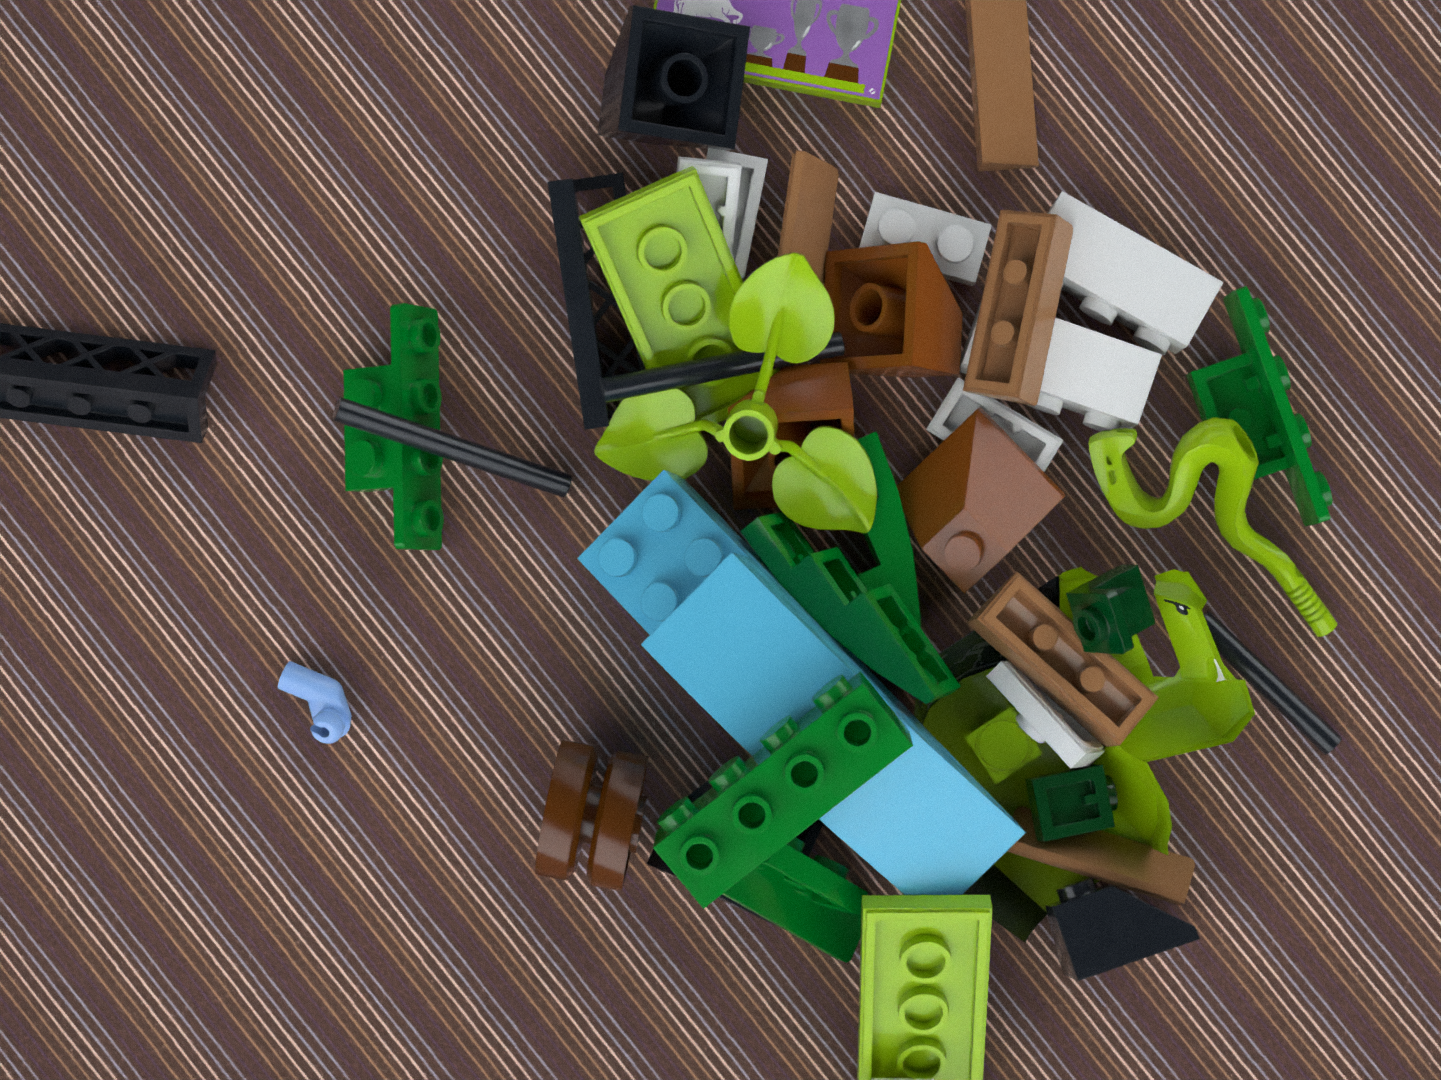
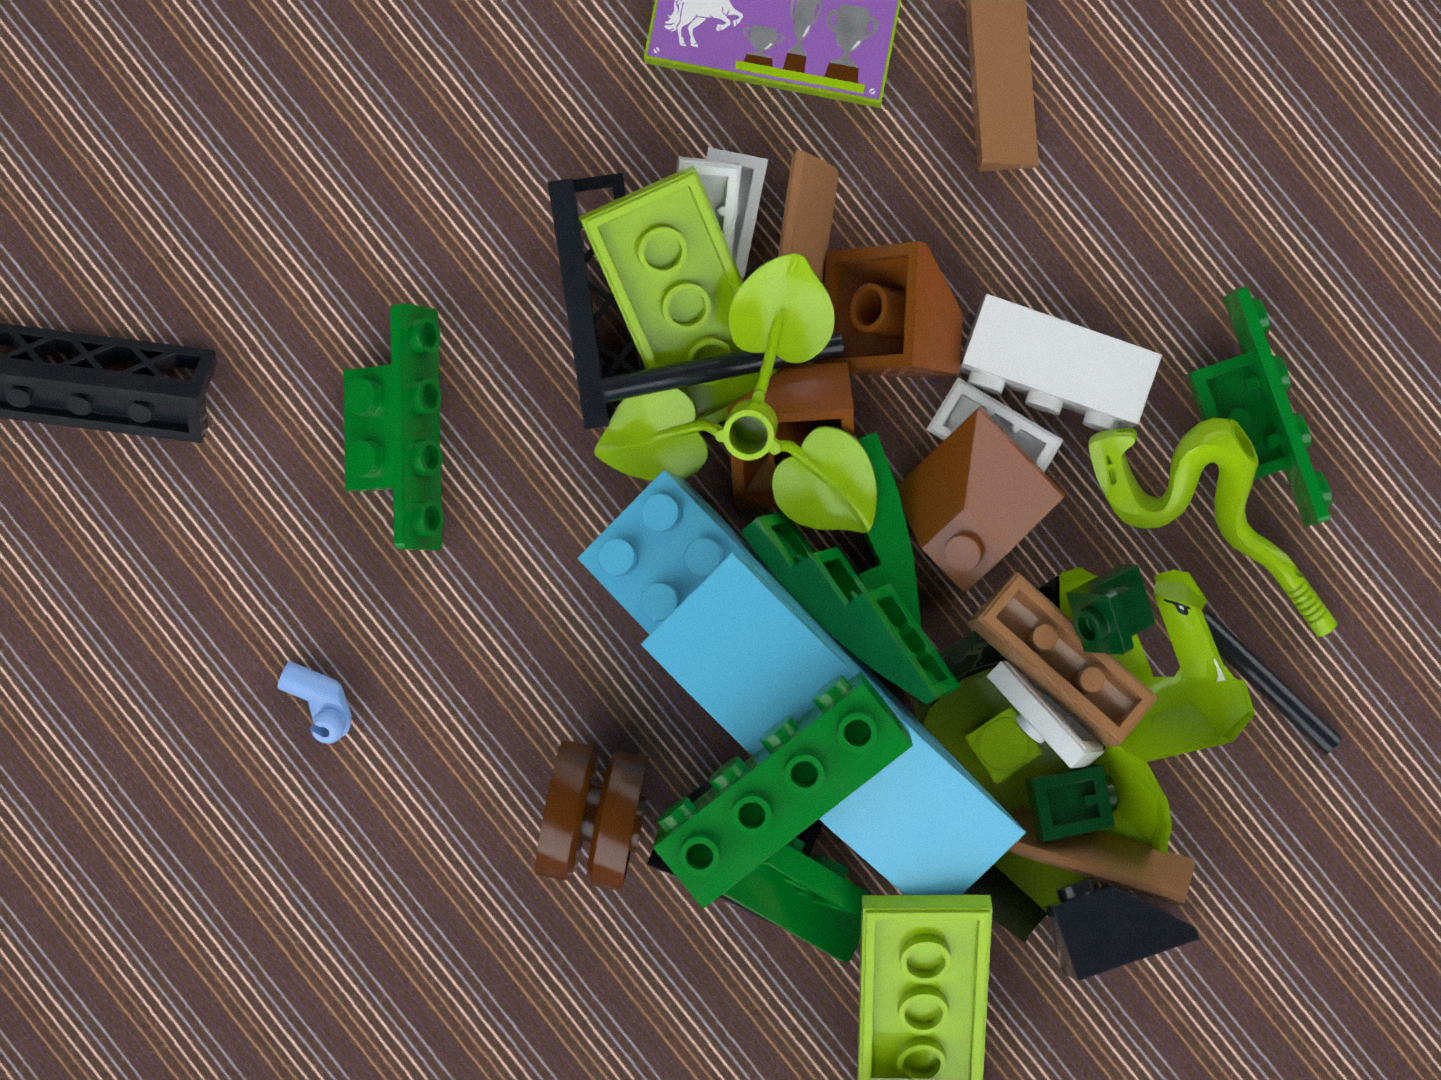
(451, 447): black bar -> none
(675, 80): black slope -> none
(952, 239): white plate -> none
(1019, 306): medium nougat slope -> none
(1133, 280): white brick -> none

